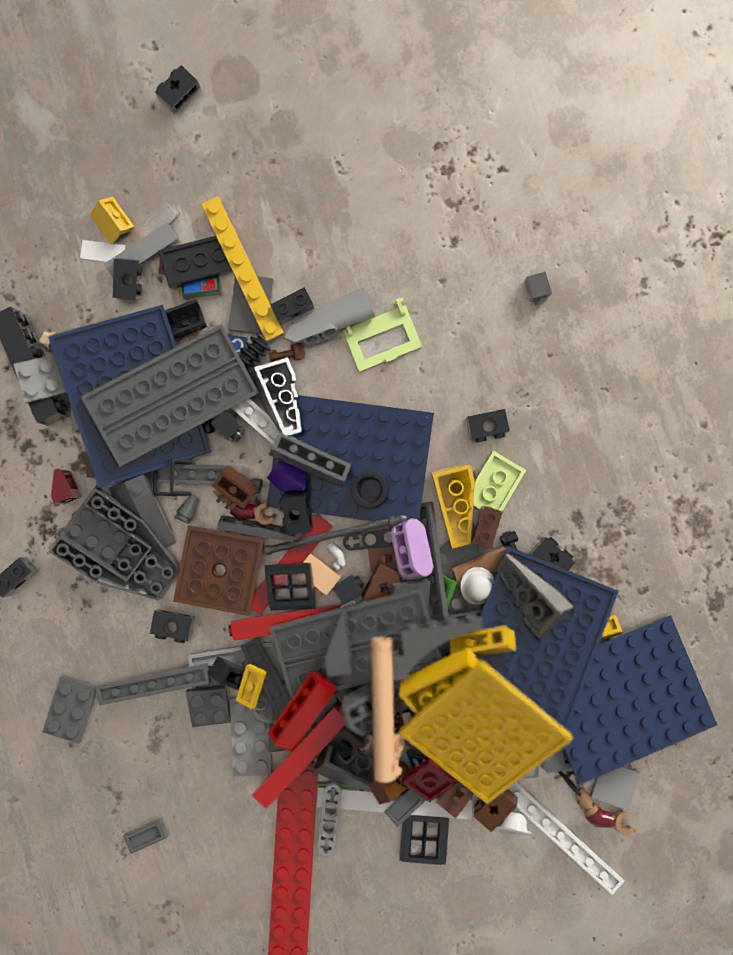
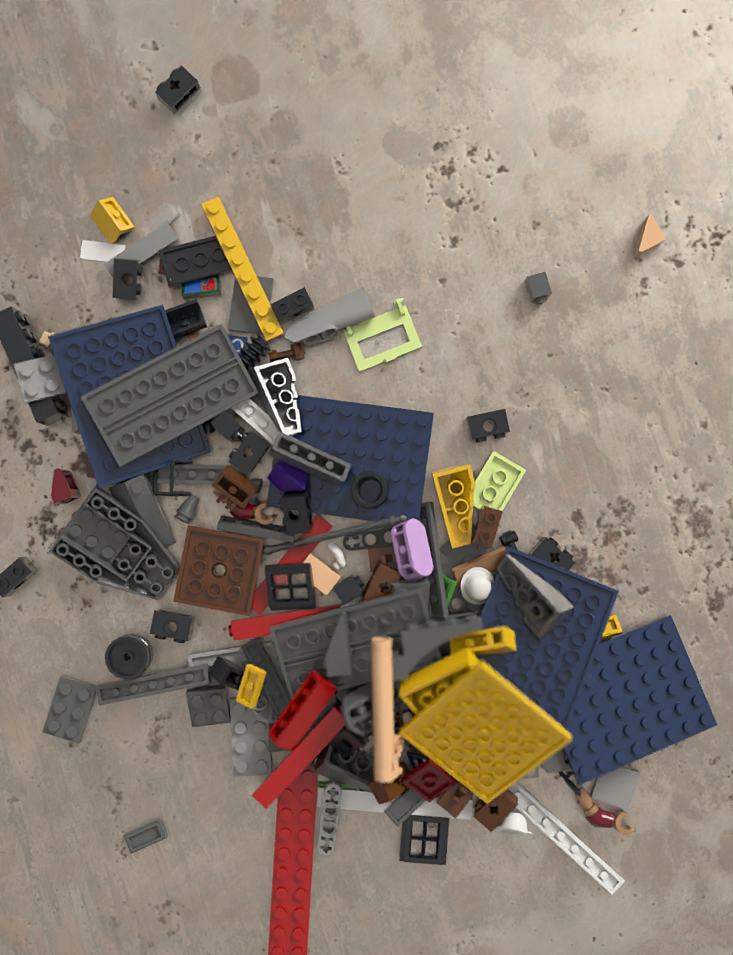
(120, 664): none -> black wheel
(248, 463): none -> black brick
(649, 237): none -> light nougat slope

